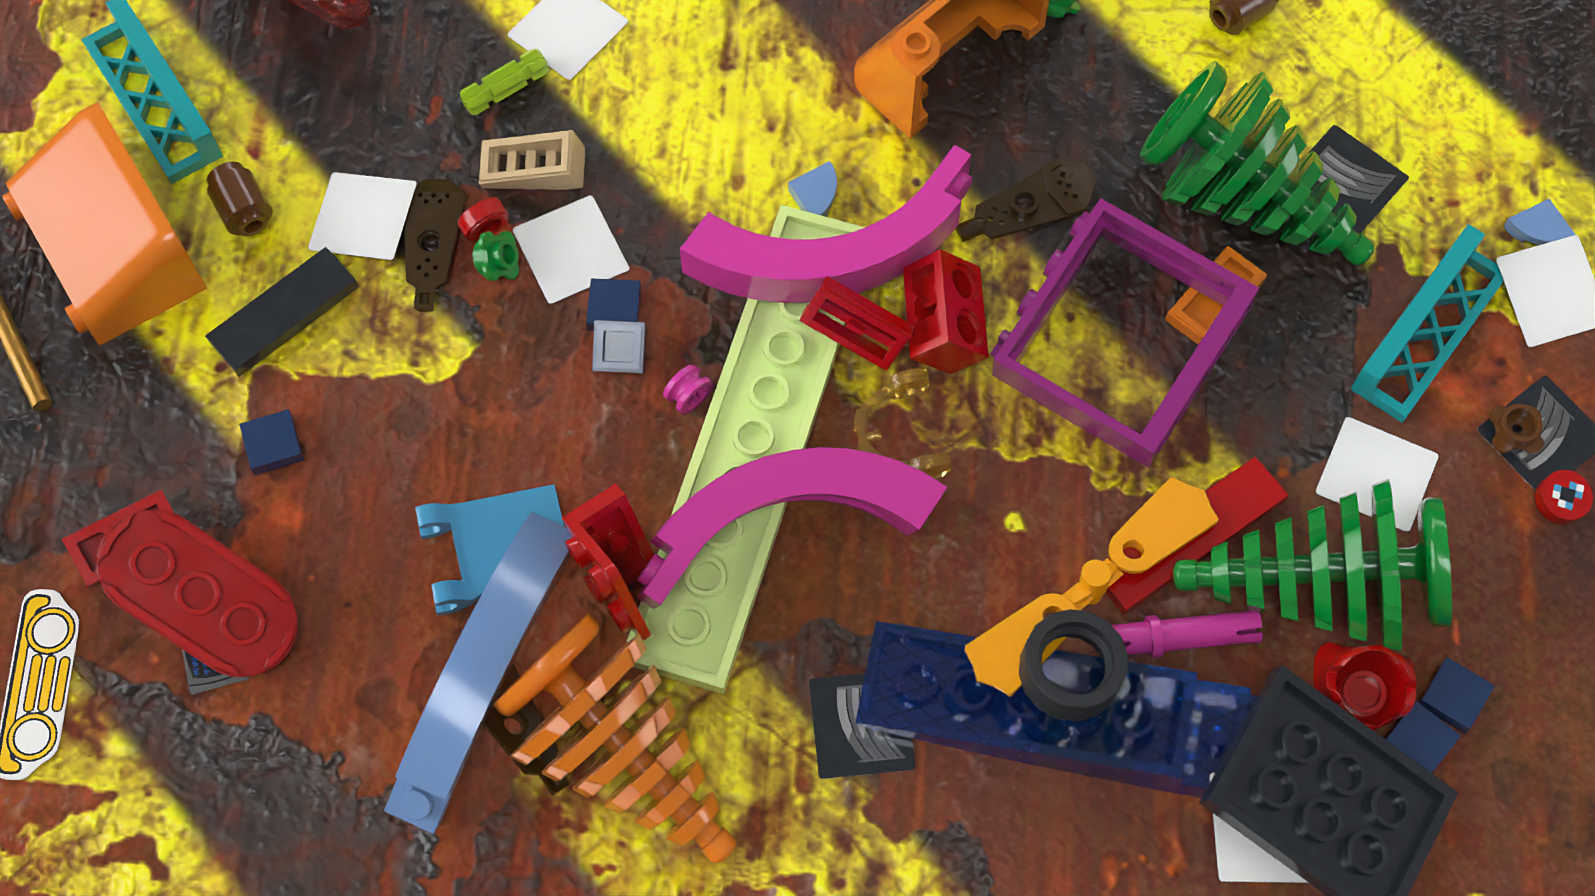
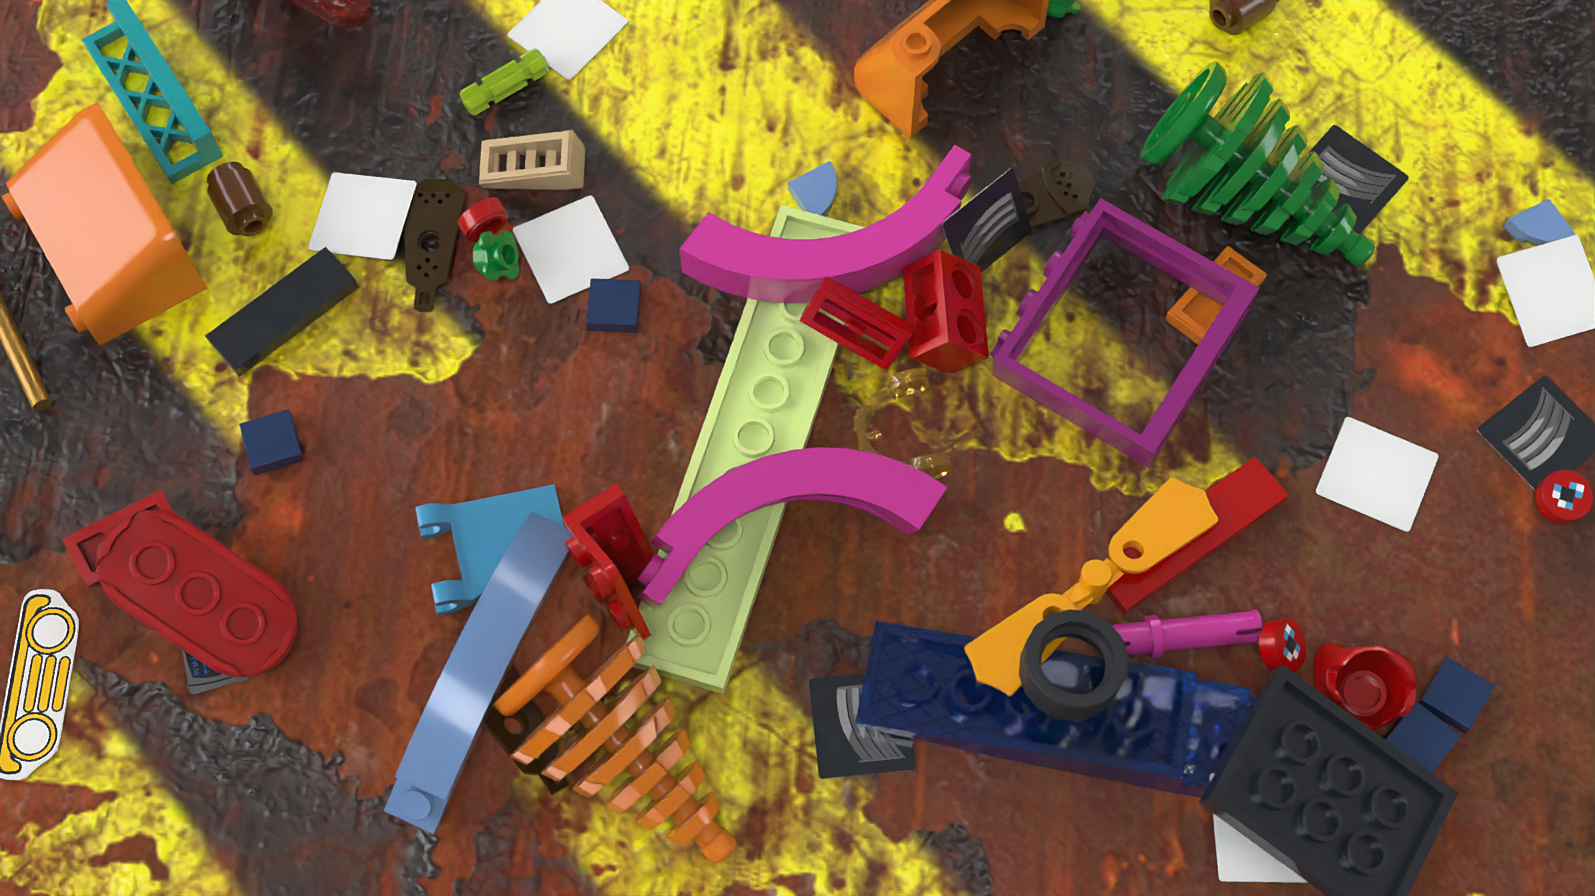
(619, 346): tile -> none
(688, 389): dark pink bush -> none
(989, 223): none -> black sticker
(1282, 644): none -> red tile
(1386, 564): green plant -> none
(1420, 310): teal fence -> none
(1525, 418): reddish brown plate -> none

